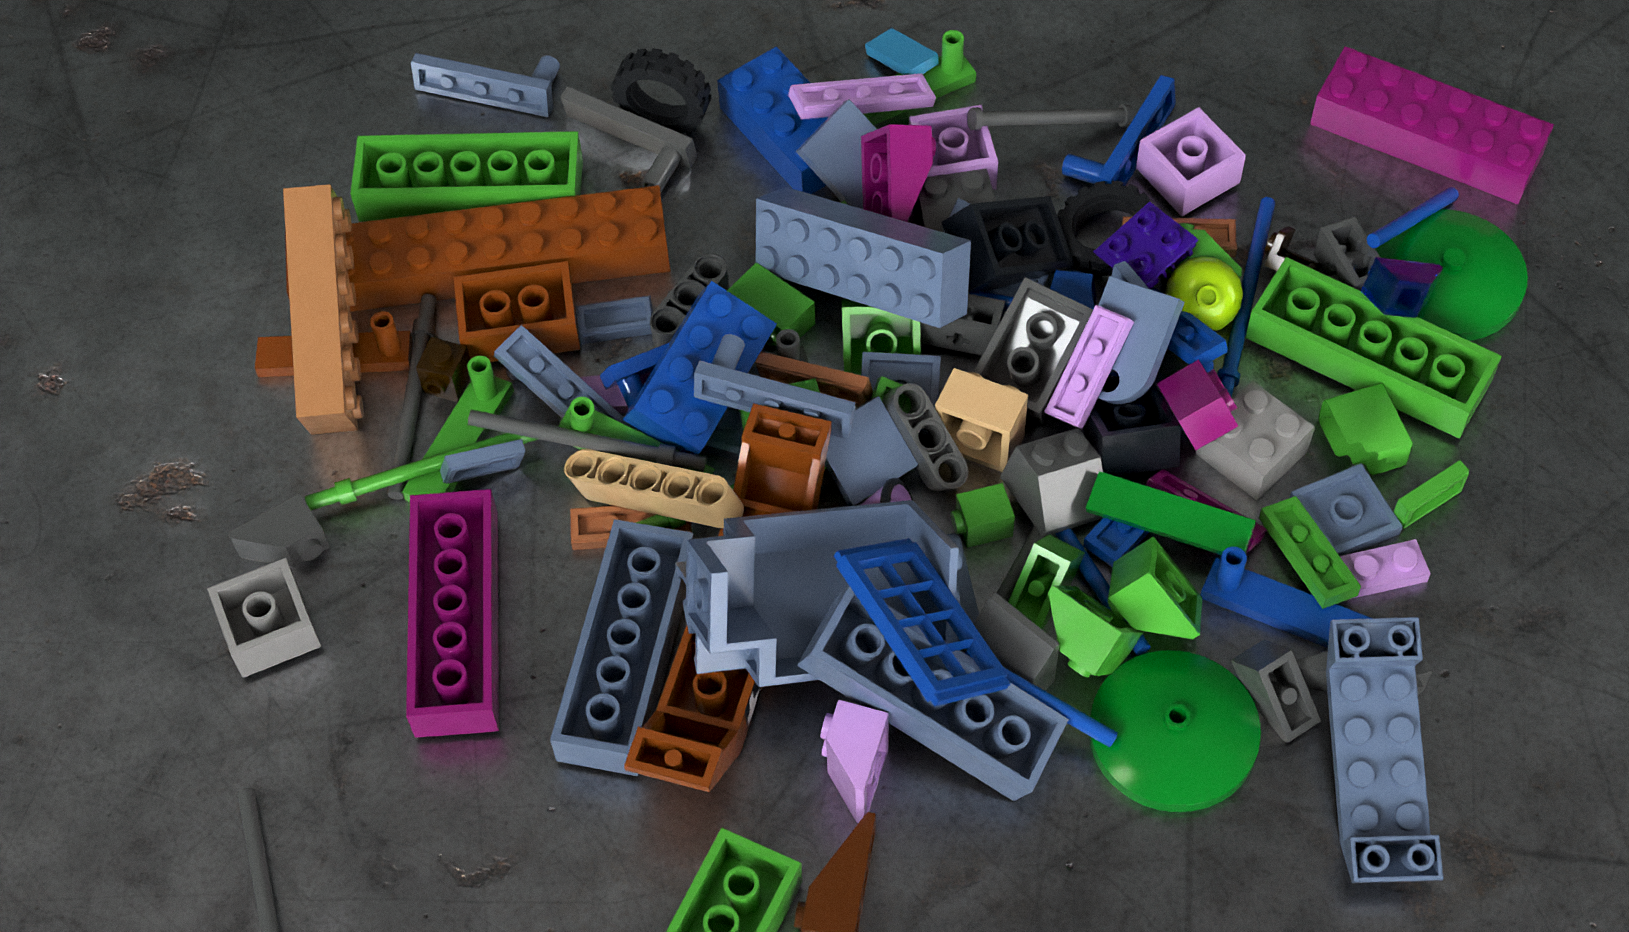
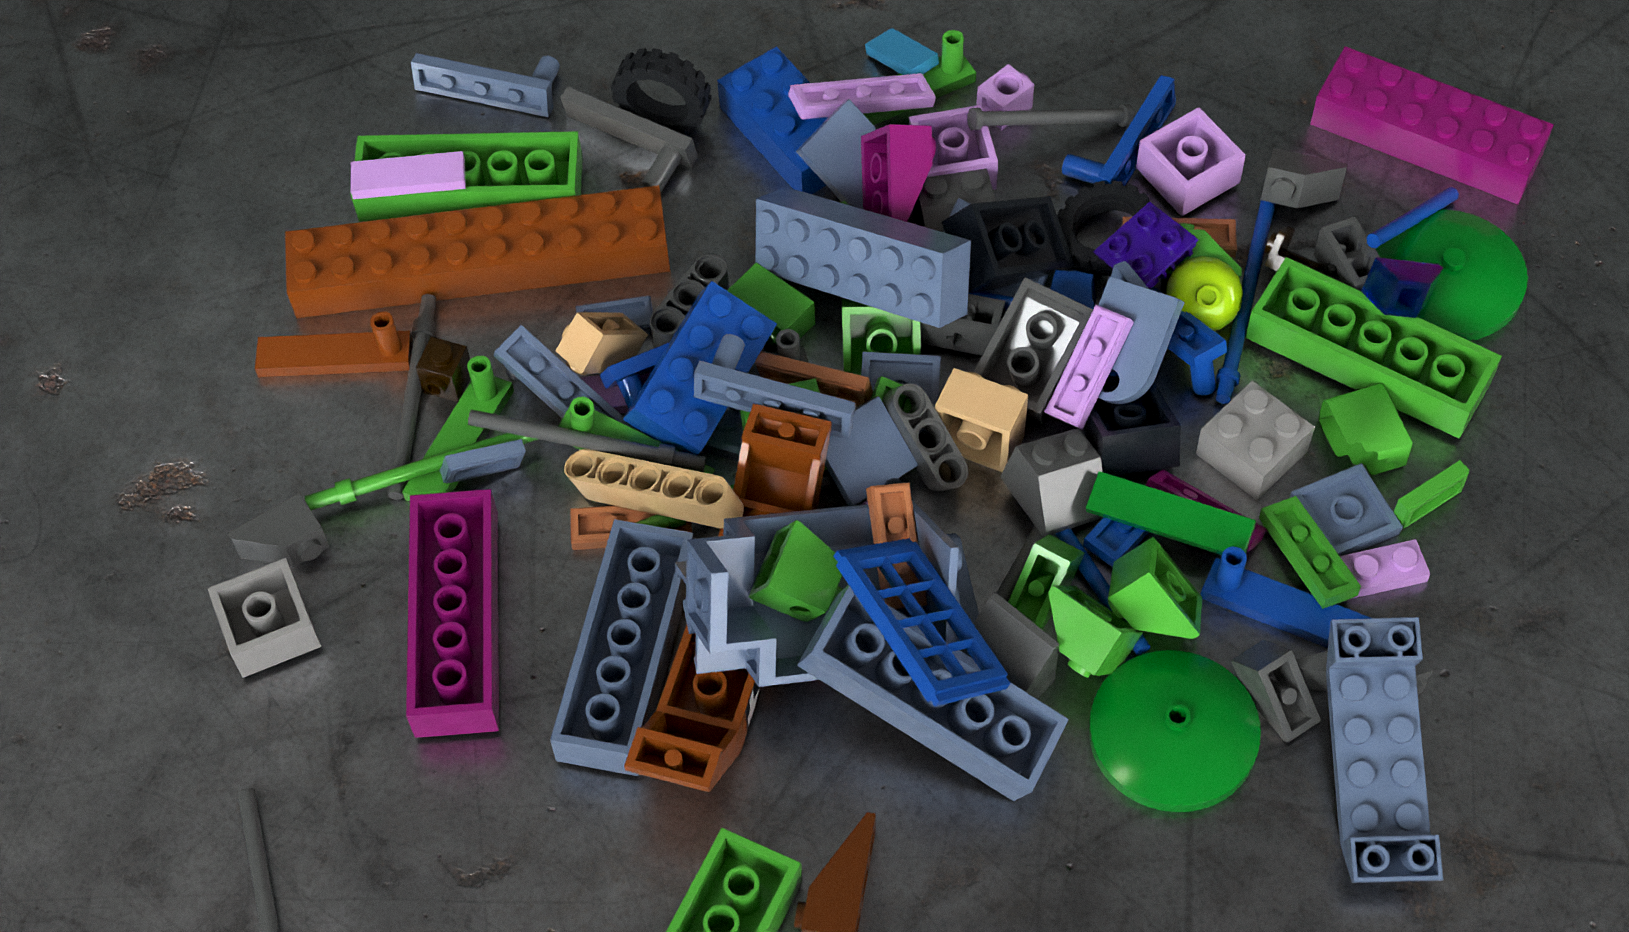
(321, 310): medium nougat brick -> none
(408, 175): none -> lavender tile
(500, 301): dark orange brick -> none
(599, 341): none -> tan brick
(797, 574): none -> bright green torso
(855, 752): lavender slope -> none
(894, 520): none -> nougat tile
(983, 515): bright green brick -> none
(1006, 92): none -> lavender brick
(1076, 718): blue bar -> none
(1199, 403): magenta brick -> none
(1302, 179): none -> dark grey slope

